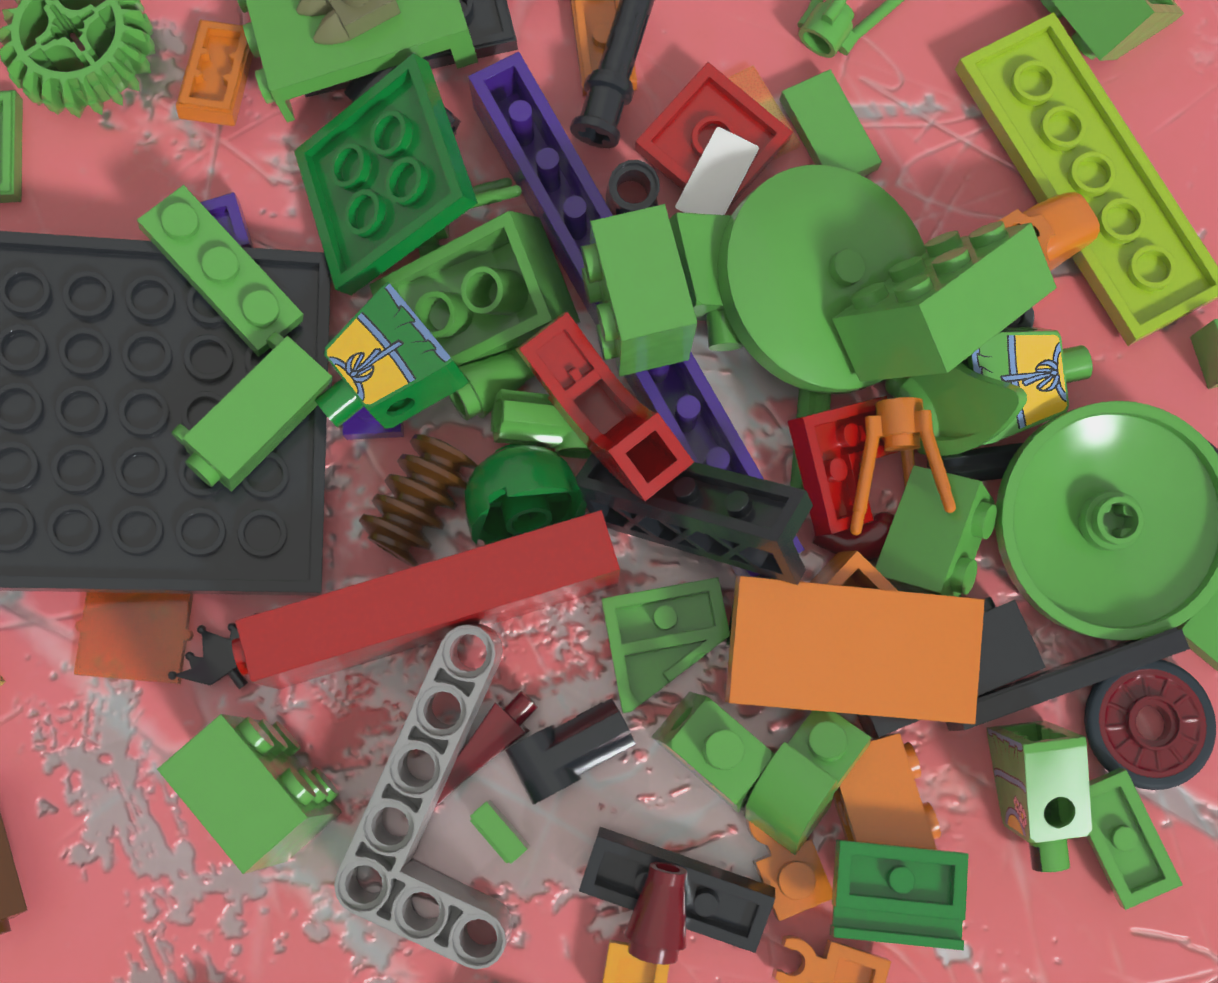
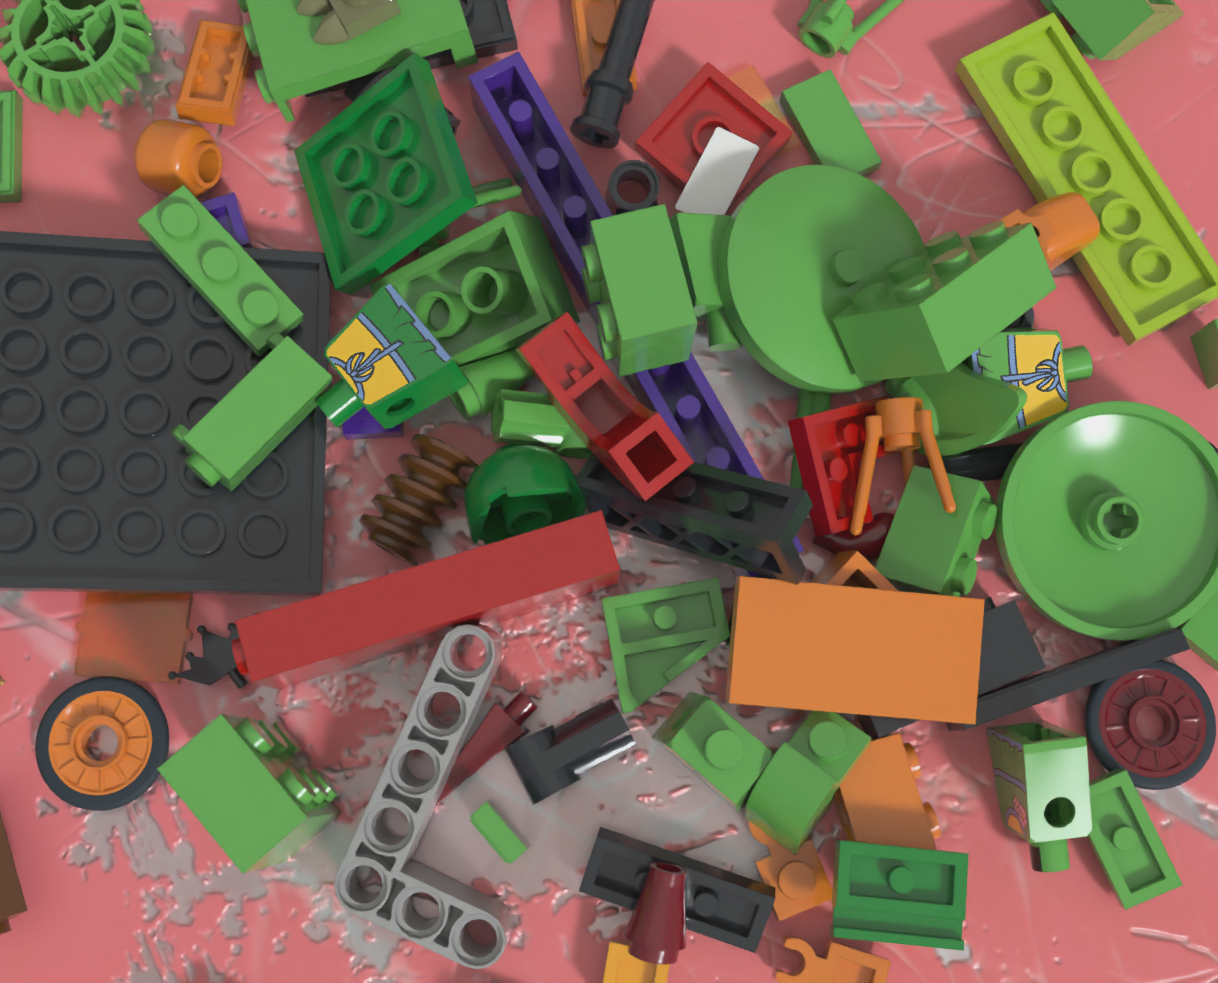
(64, 737): none -> wheel
(177, 155): none -> orange head

